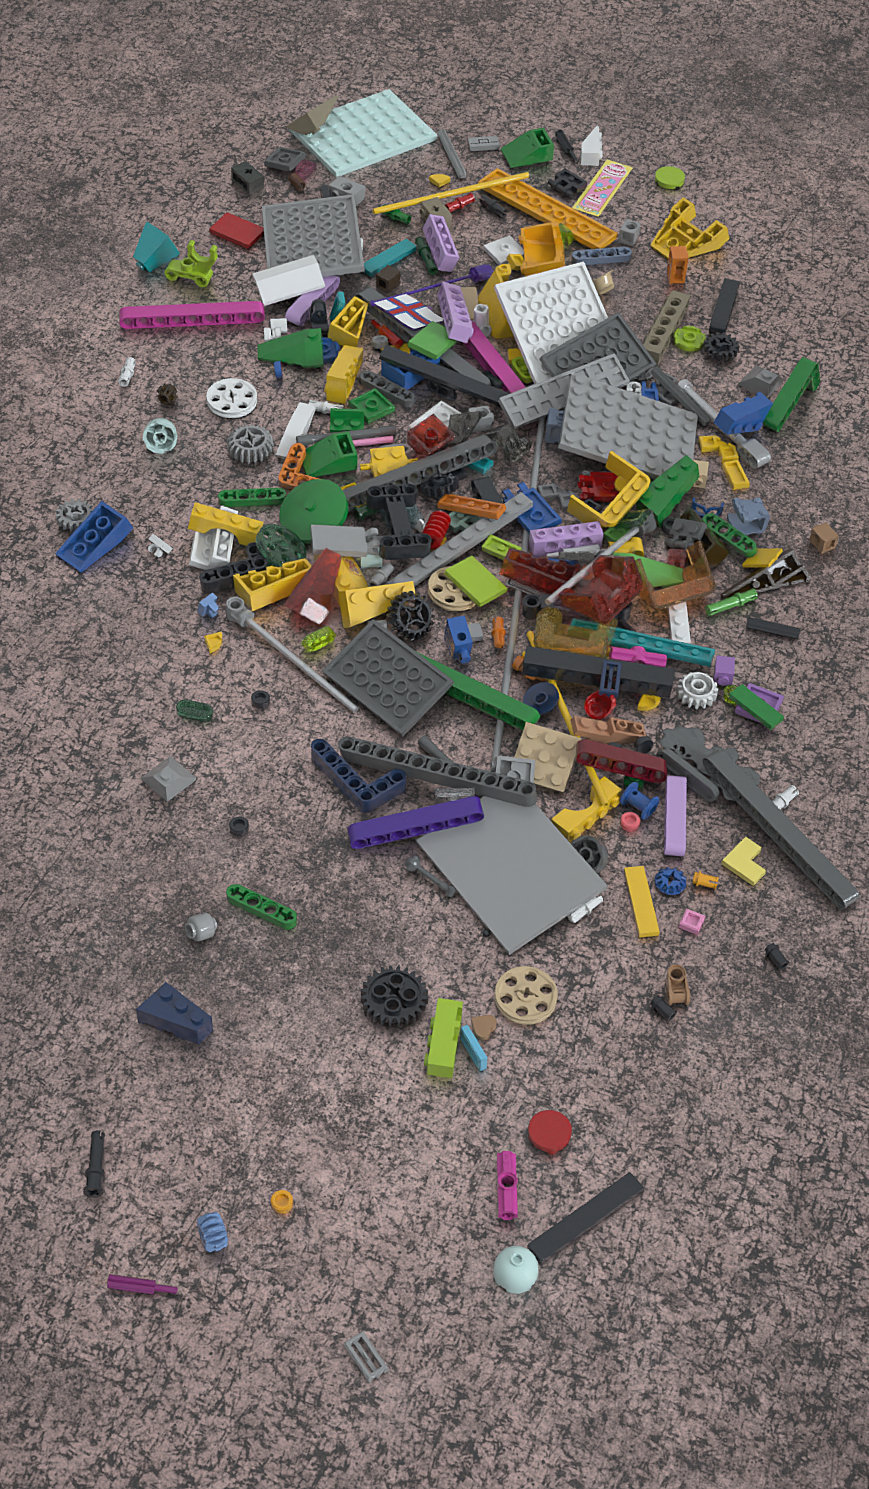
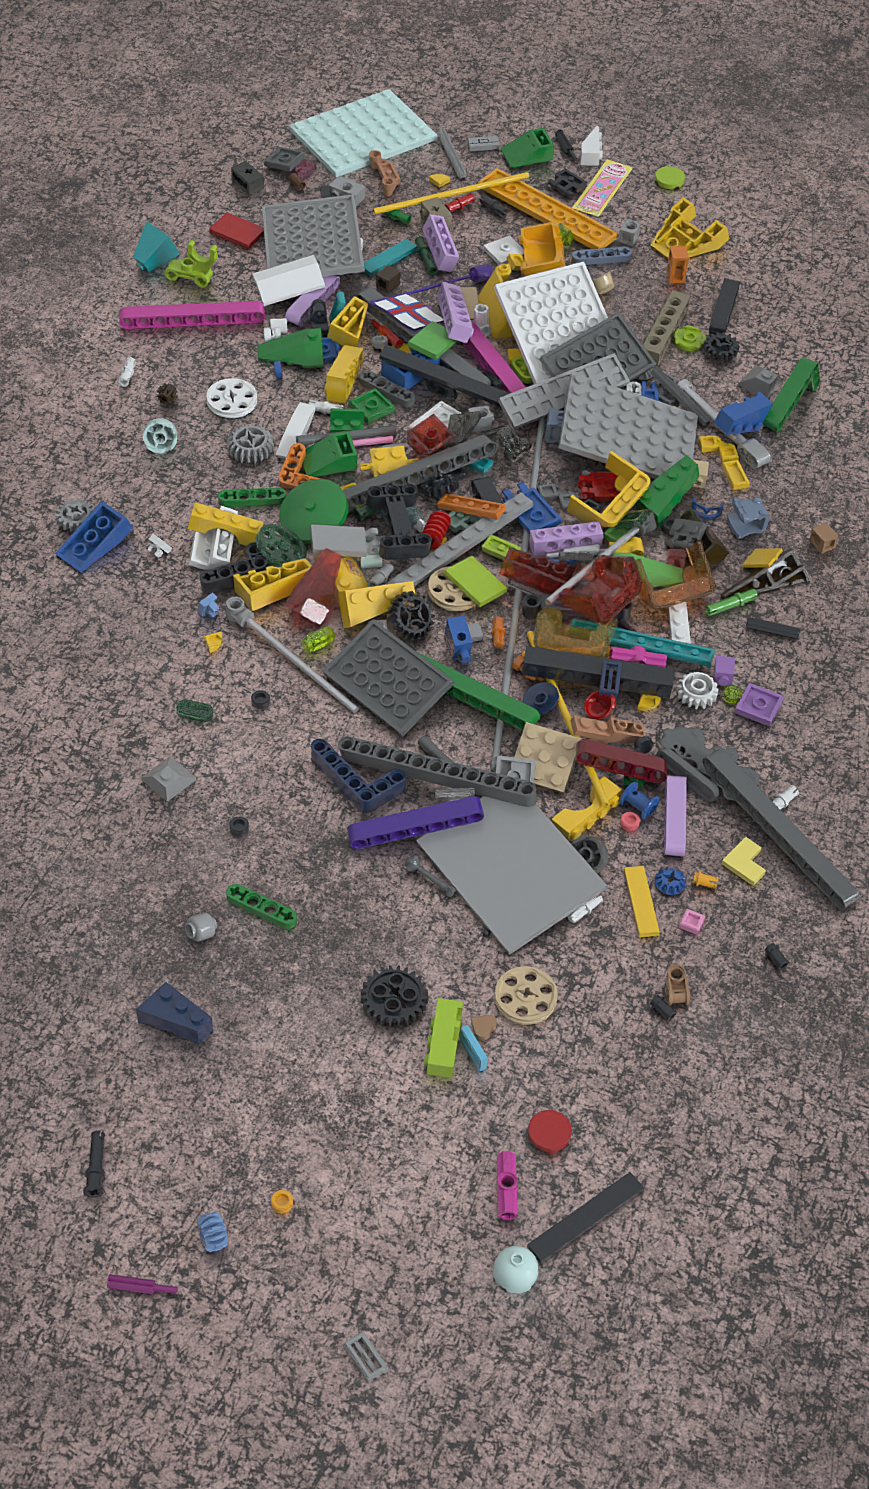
(313, 119): dark tan wedge -> none
(388, 173): none -> nougat plate
(731, 533): green beam -> none
(756, 707): green tile -> none

